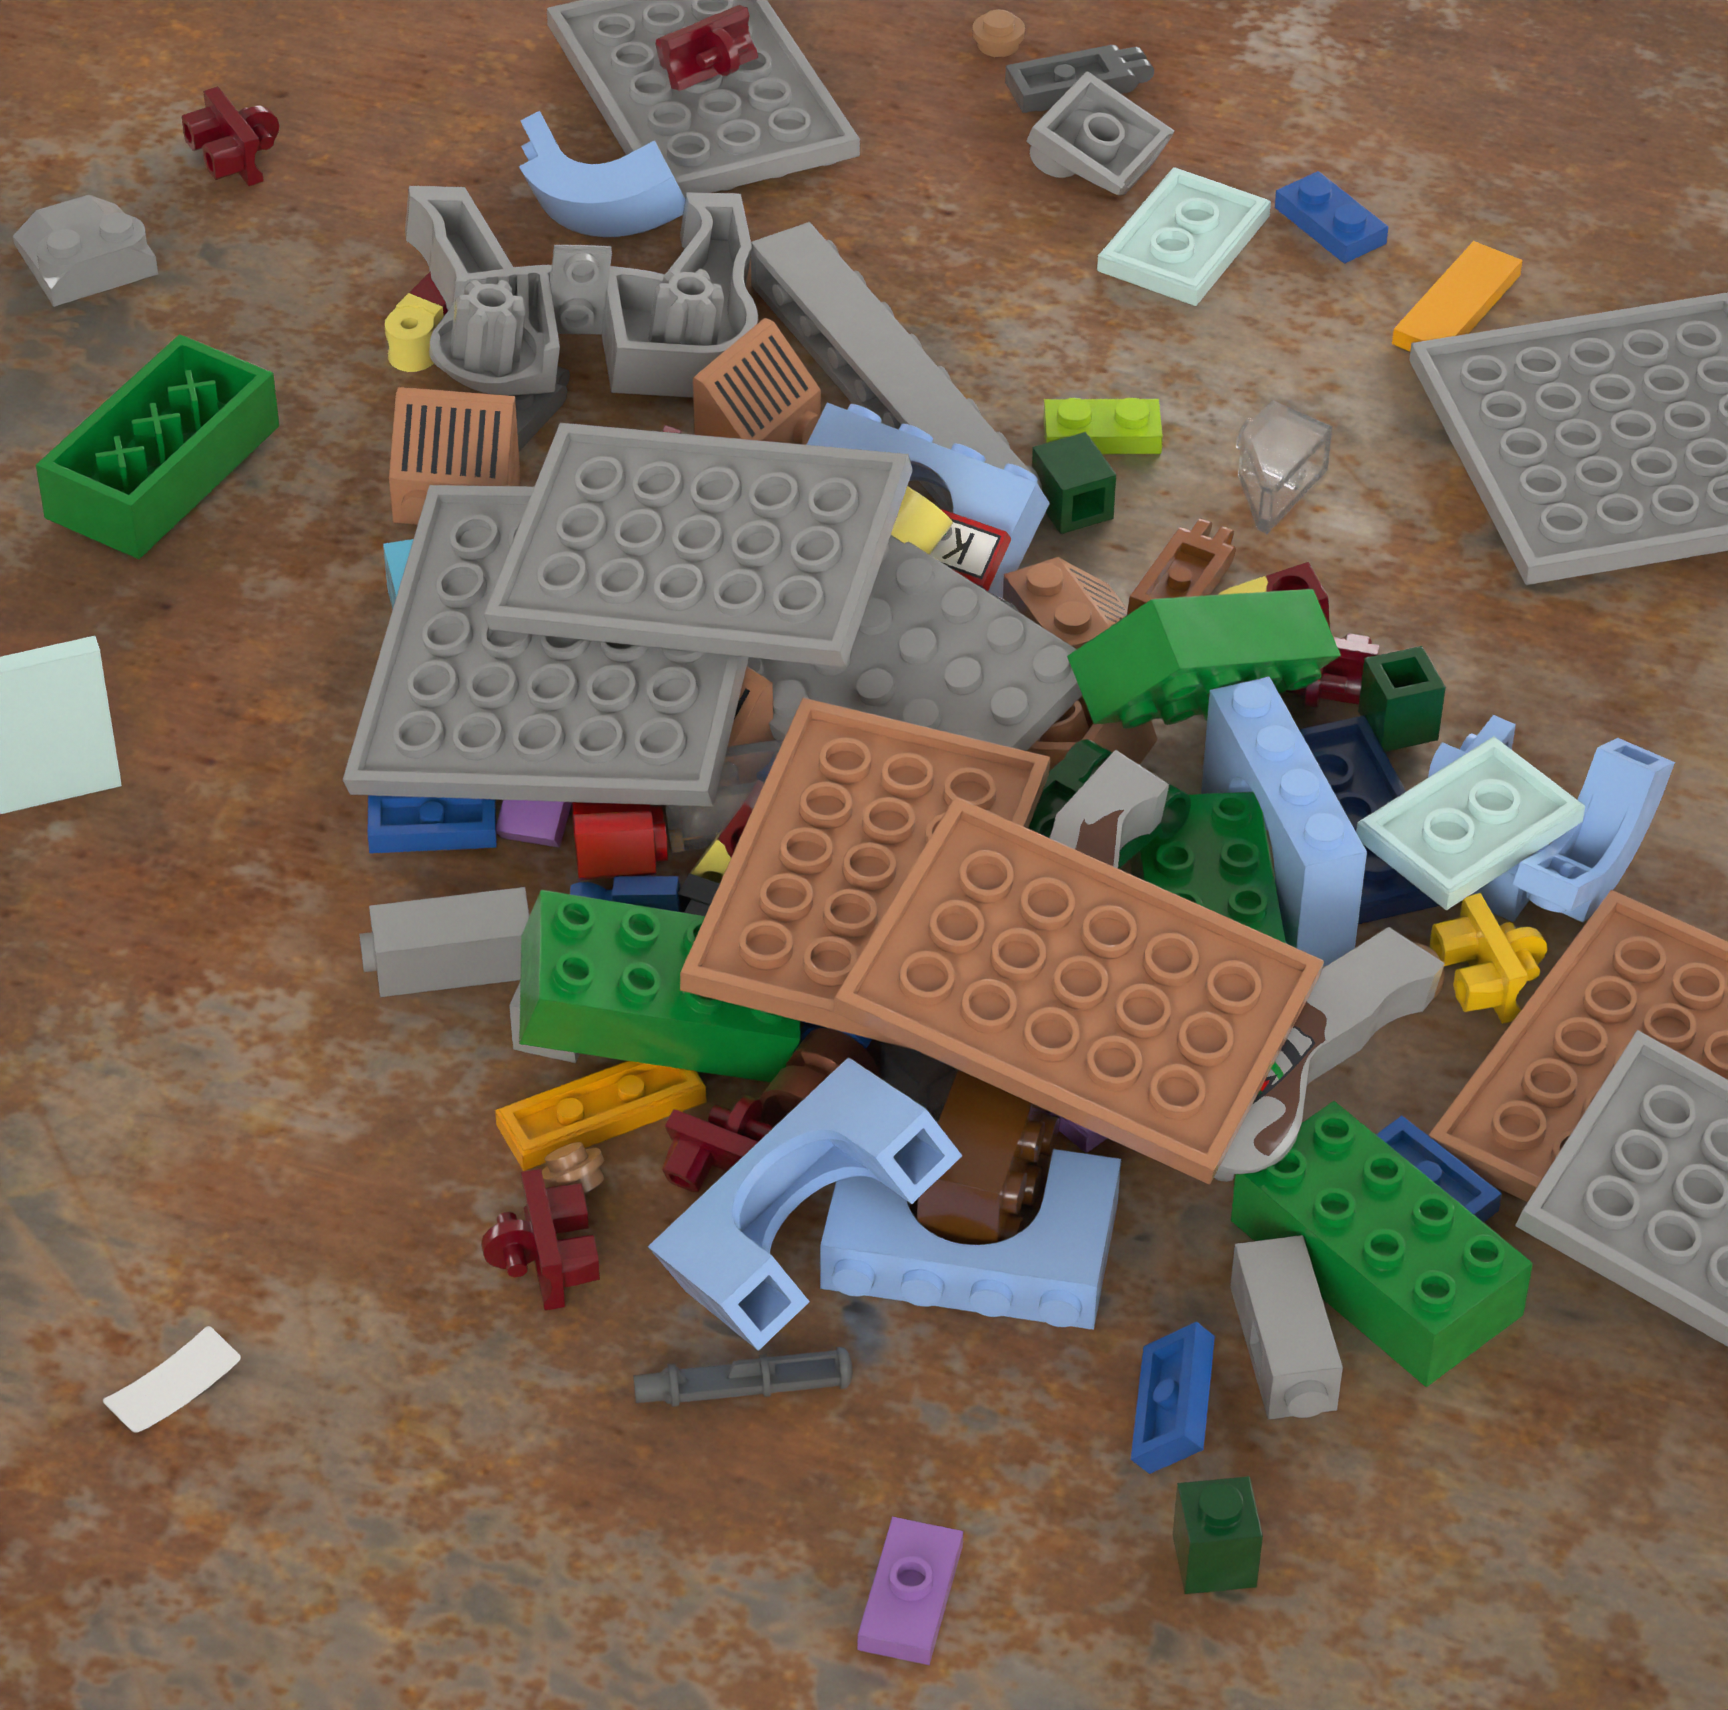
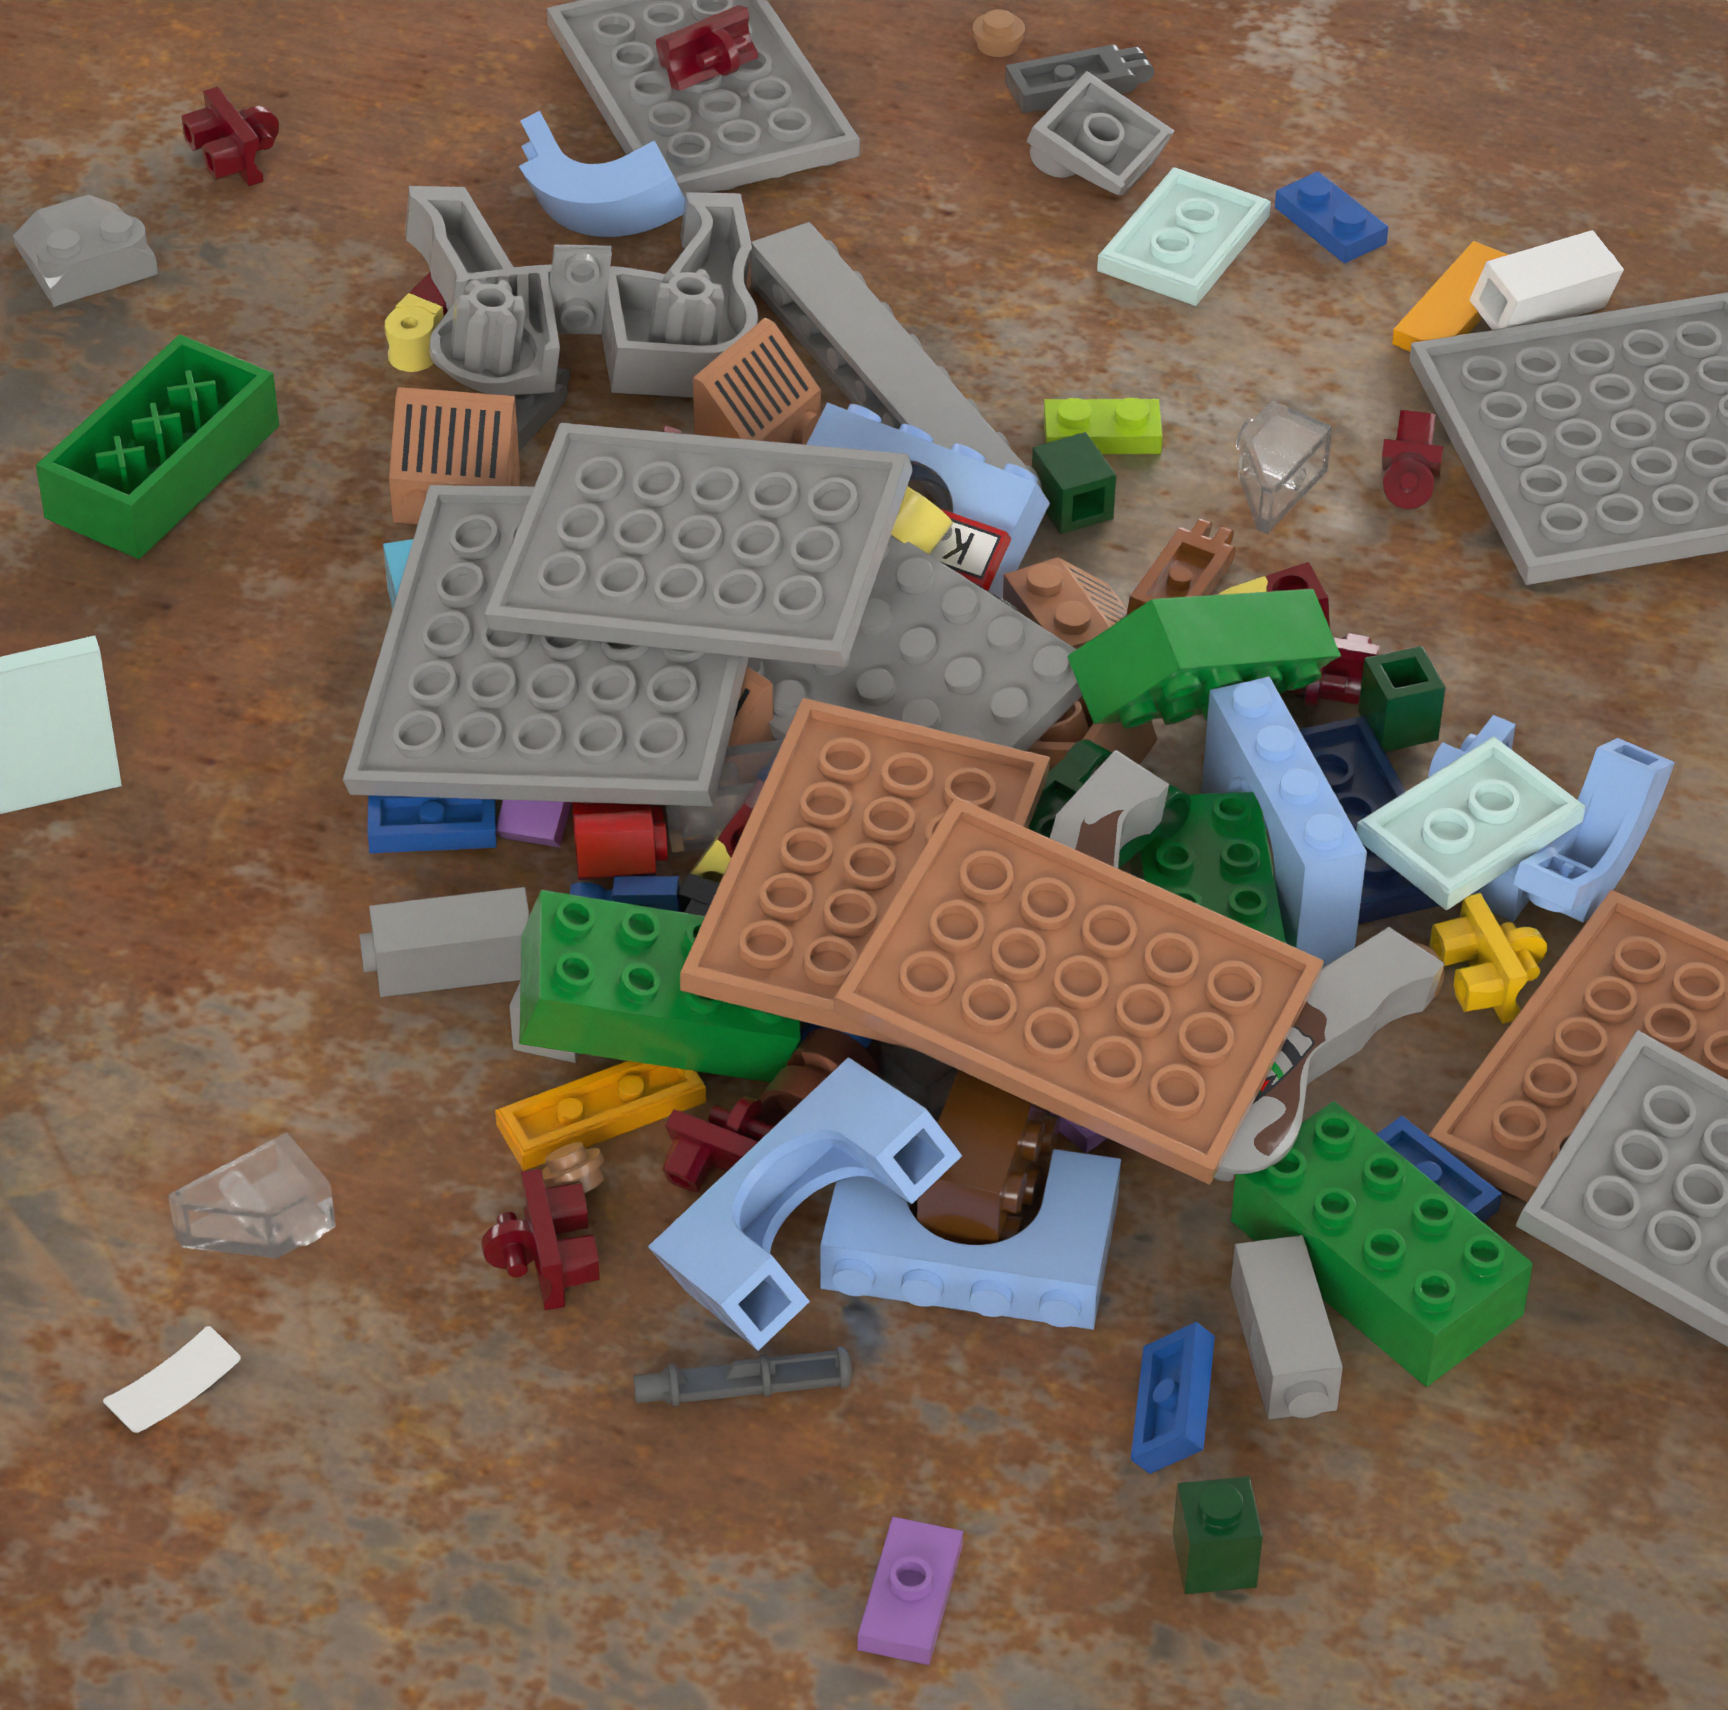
(256, 1203): none -> clear slope
(1411, 461): none -> dark red hips
(1547, 282): none -> white brick

